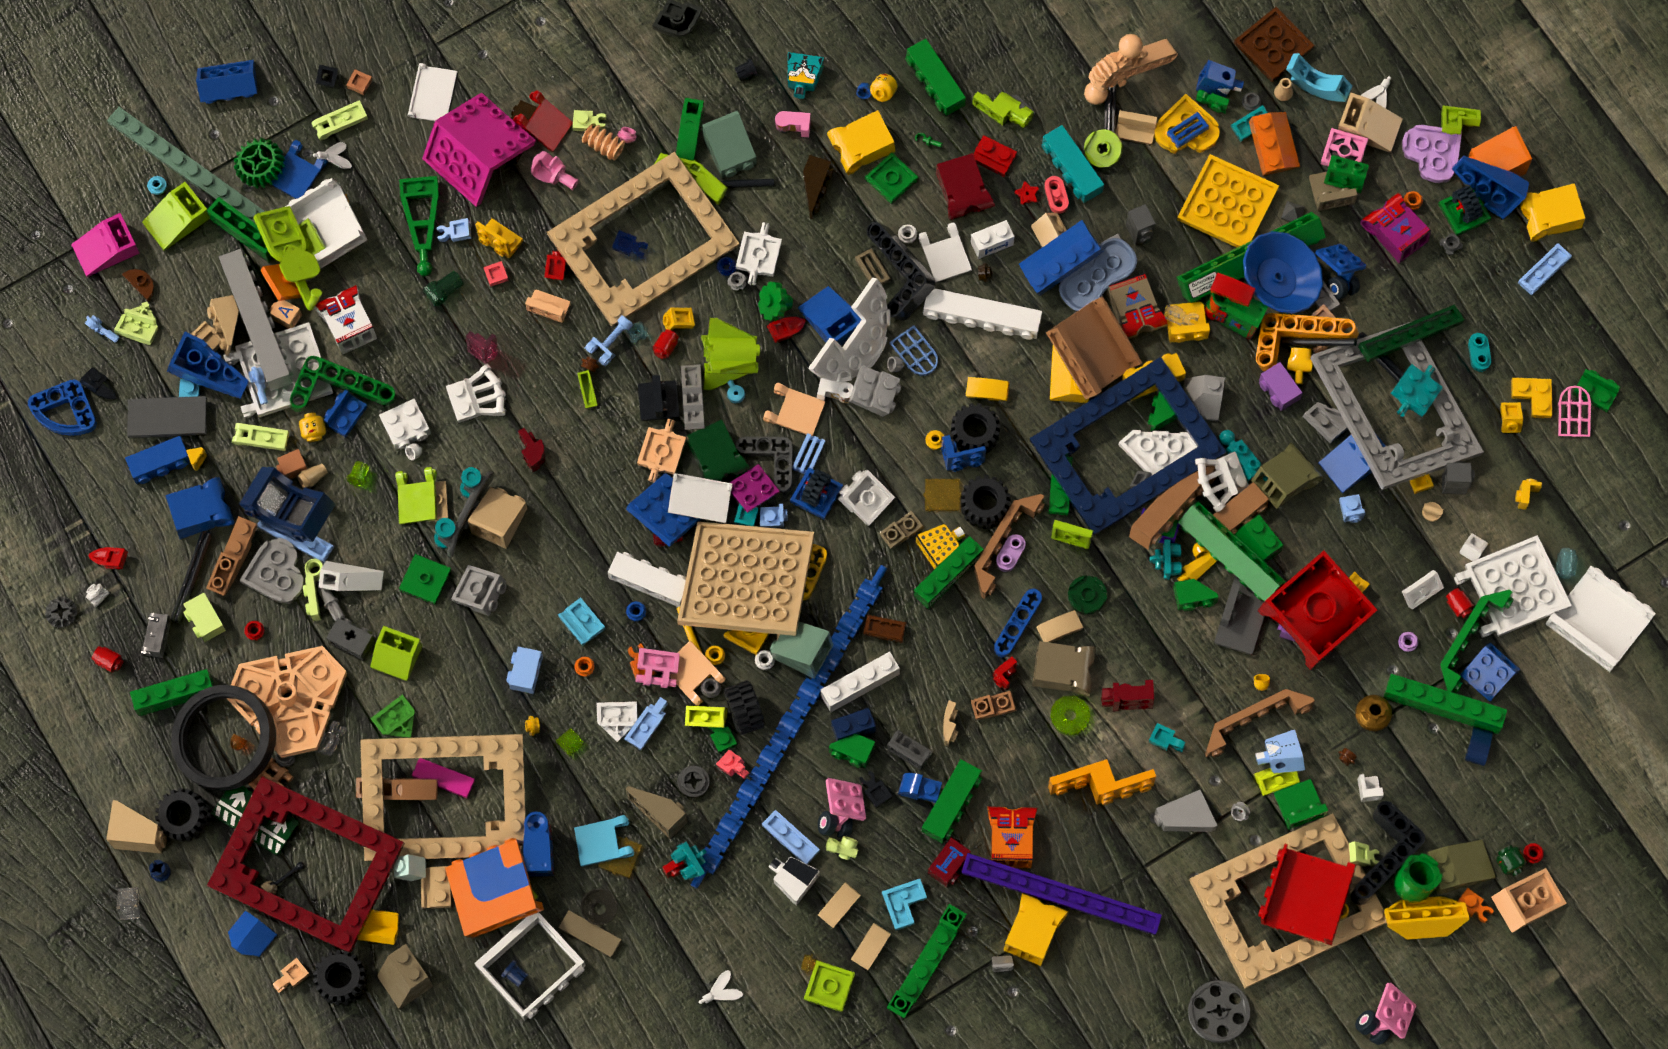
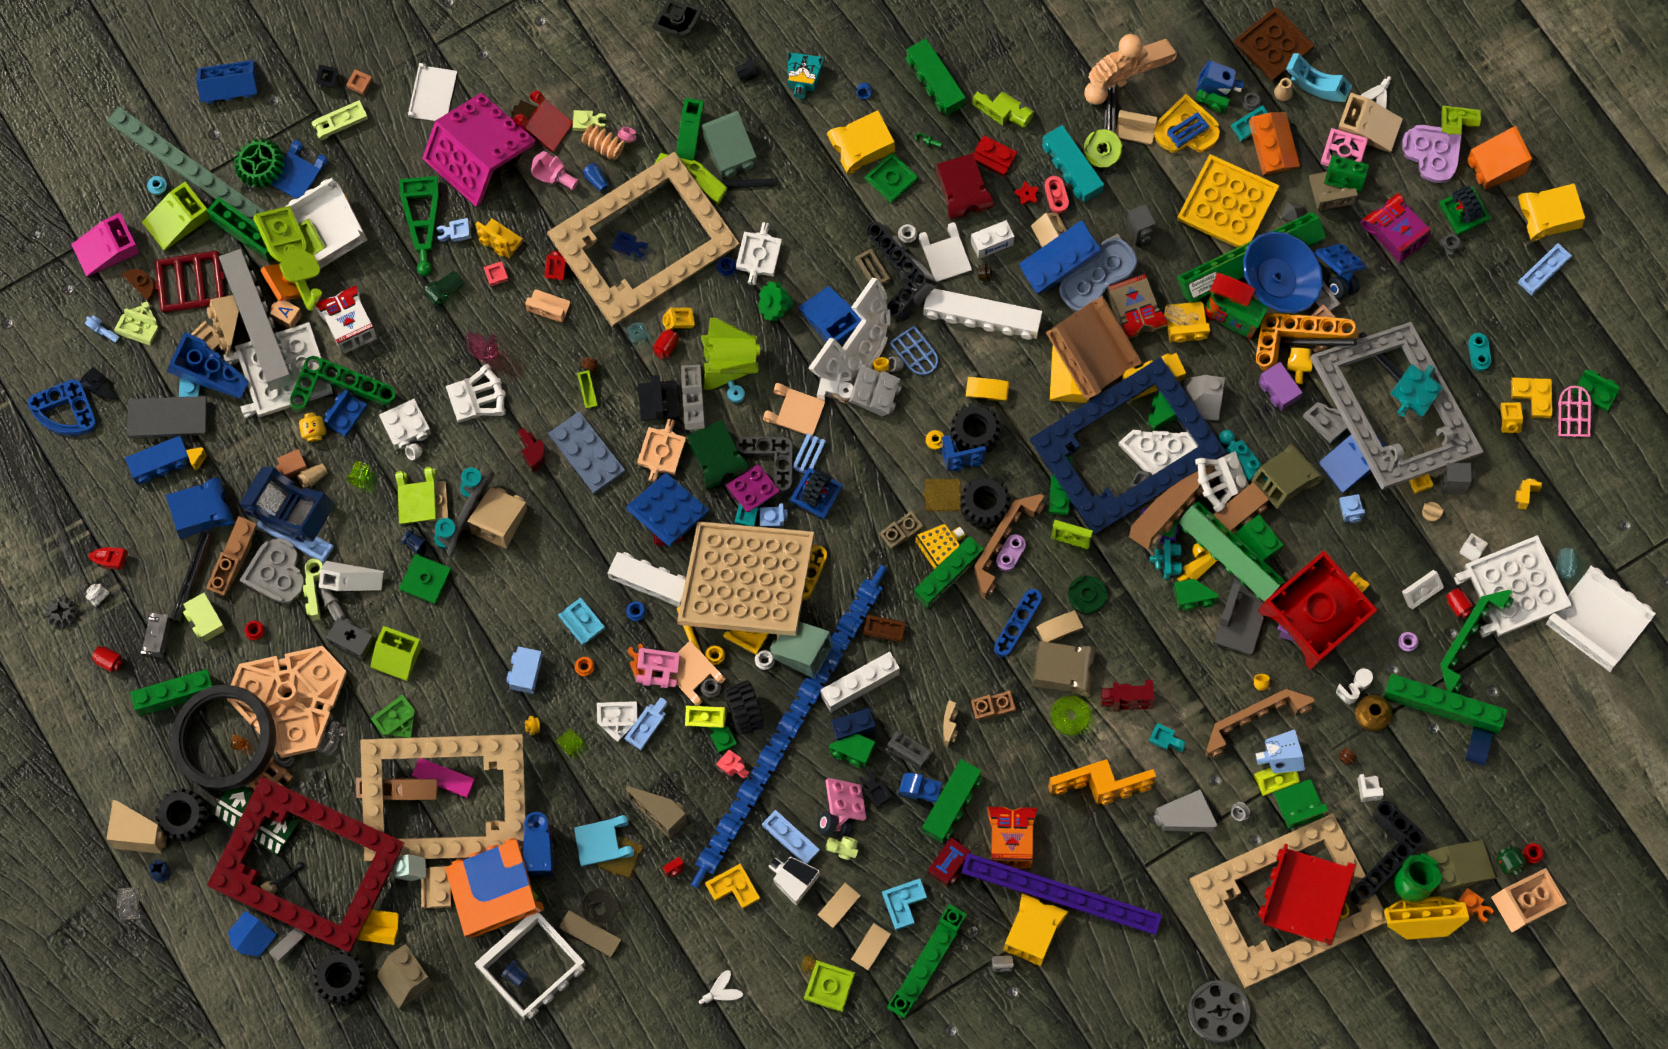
(177, 262): none -> dark red bar
(256, 376): light blue plate -> none
(261, 437): yellowish green plate -> none
(287, 945): none -> light grey piece
(293, 974): light nougat plate -> none
(332, 155): white piece -> none
(414, 541): none -> dark blue bush
(479, 590): light grey plate -> none
(586, 452): none -> sand blue plate
(595, 176): none -> blue cone
(605, 359): light blue bar -> none
(685, 777): dark grey gear -> none
(691, 858): teal hips -> none
(699, 498): white piece -> none
(734, 881): none -> yellow plate
(737, 276): light grey plate -> none
(785, 328): red plate -> none
(793, 121): bright pink leg -> none
(815, 176): dark brown slope -> none
(865, 496): white plate -> none
(881, 364): none -> yellow hinge
(883, 87): yellow head -> none
(1003, 670): red bracket -> none
(1361, 682): none -> white leg
(1361, 855): yellowish green plate -> none
(1392, 1015): bright pink plate -> none
(1411, 333): dark green plate -> none
(1415, 196): orange plate -> none
(1489, 671): blue bracket -> none
(1495, 186): blue wedge -> none

